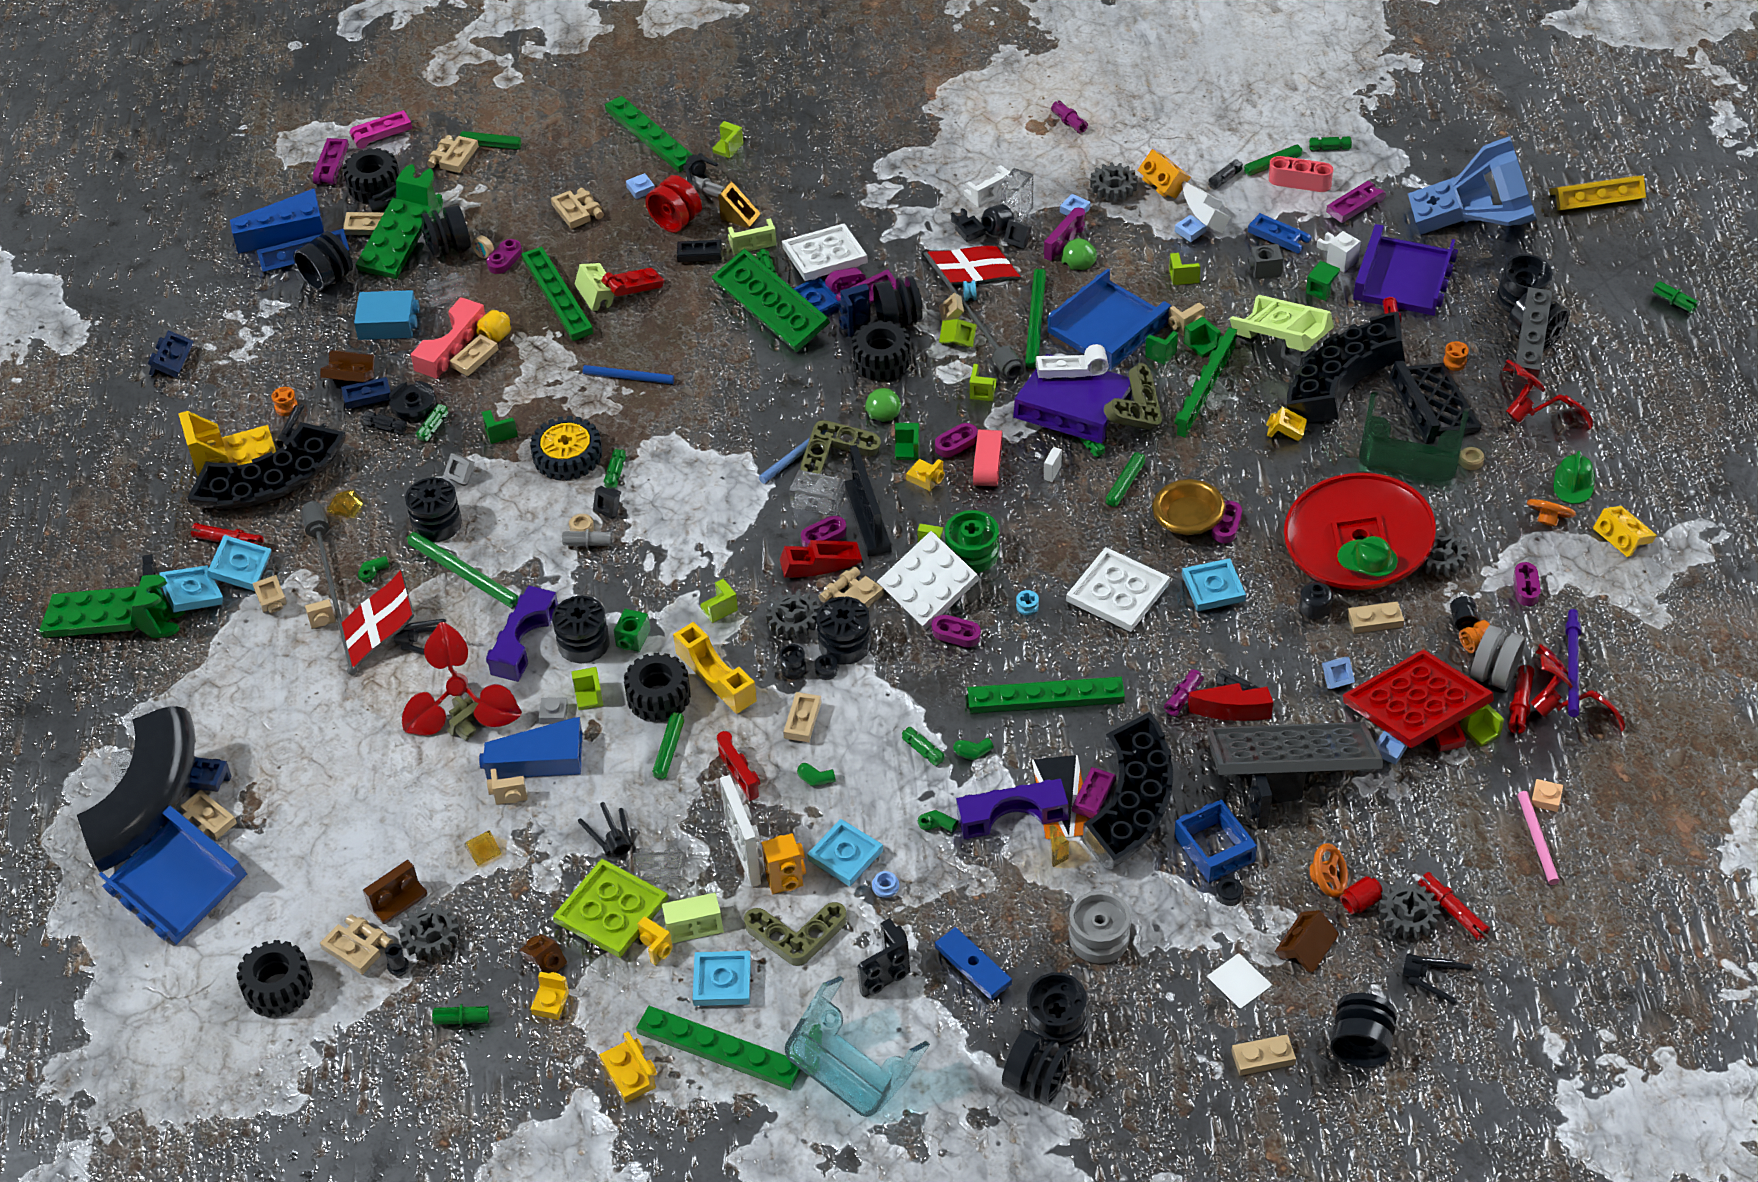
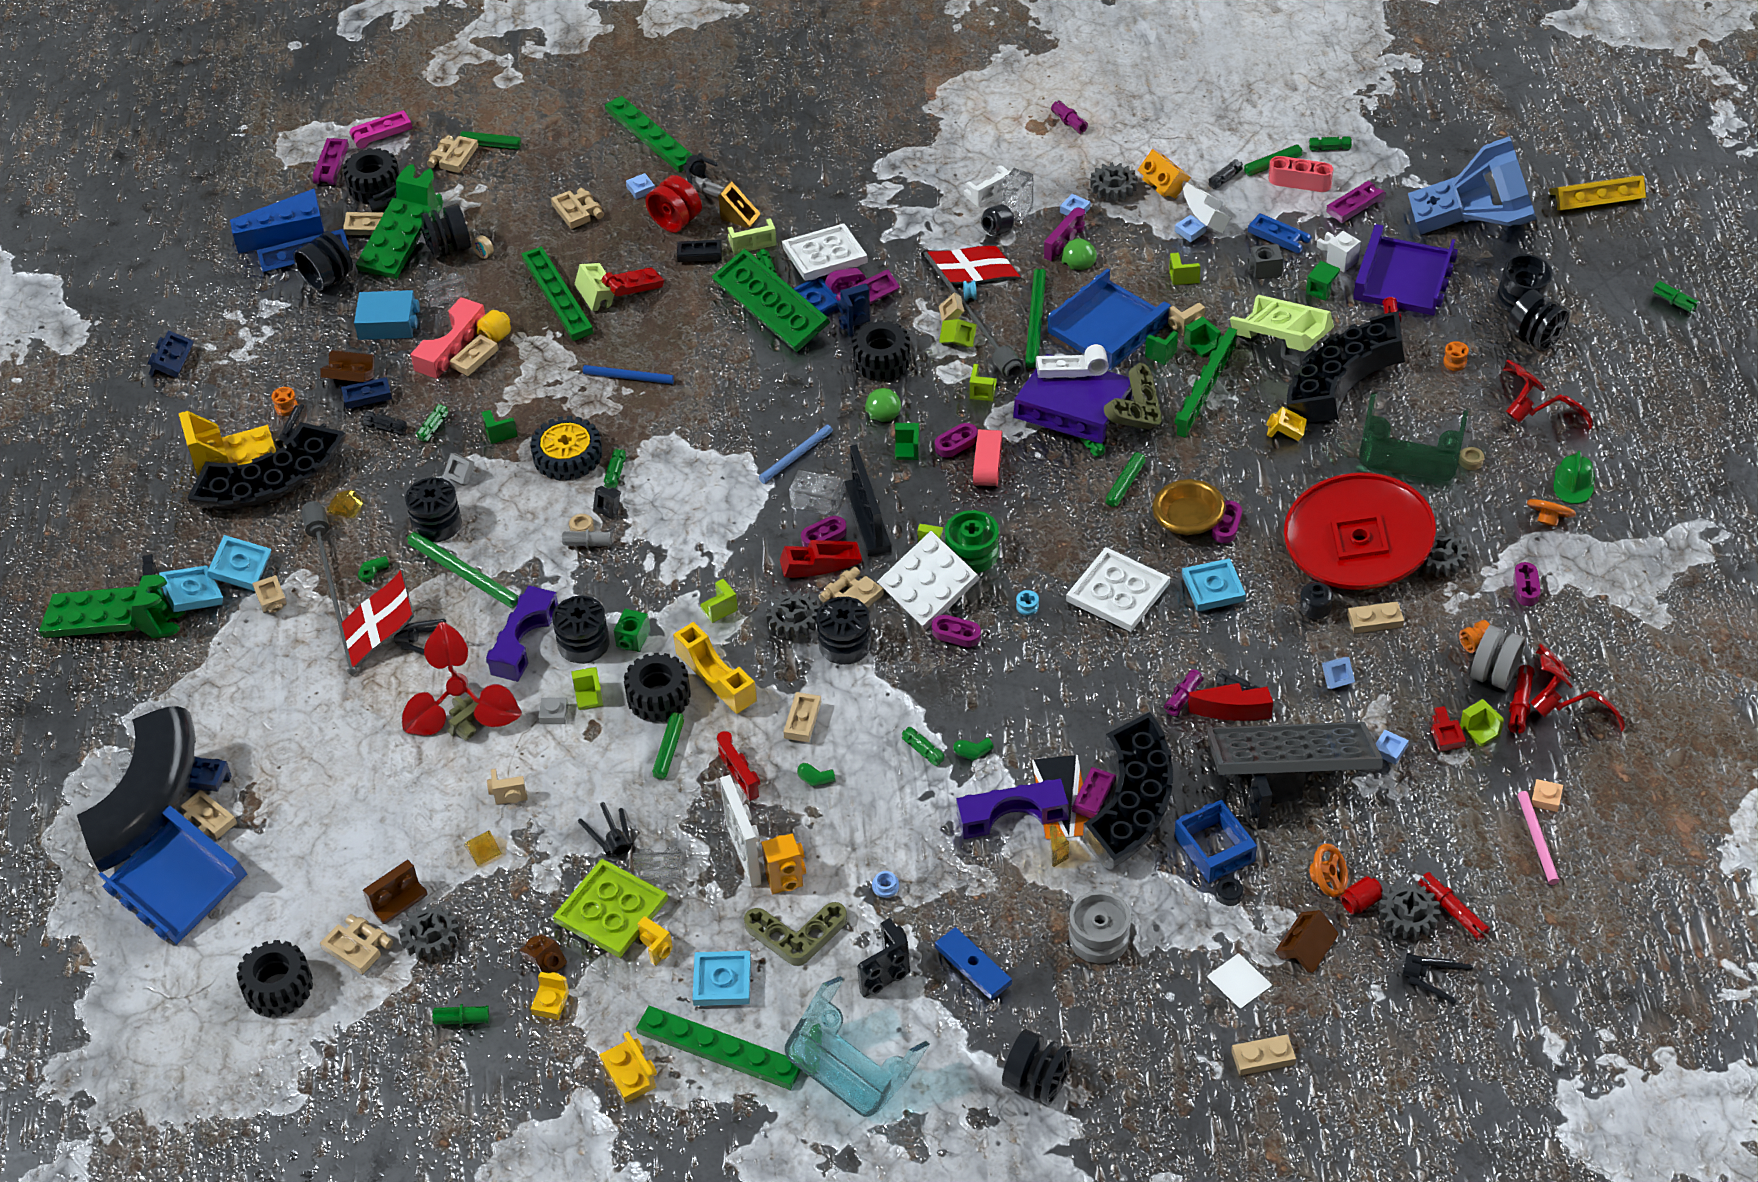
(216, 534): red pin -> none
(320, 613): tan plate -> none
(397, 963): black pin -> none
(415, 410): black plate -> none
(504, 256): magenta plate -> none
(536, 752): blue slope -> none
(693, 917): yellowish green hinge -> none
(730, 141): lime panel -> none
(792, 661): black wheel -> none
(827, 441): olive beam -> none
(828, 673): black bush -> none
(845, 852): medium azure plate -> none
(897, 302): black wheel -> none
(926, 474): yellow bracket -> none
(936, 819): green arm -> none
(967, 228): black plate -> none
(1017, 233): black tile -> none
(1045, 695): green plate -> none
(1052, 464): white tile -> none
(1057, 996): black wheel -> none
(1363, 1030): black wheel -> none
(1368, 556): green piece -> none
(1418, 403): black fence -> none
(1418, 698): red plate -> none
(1464, 612): black wheel -> none
(1533, 332): dark grey brick -> none
(1573, 631): dark purple bar -> none
(1623, 530): yellow bracket -> none

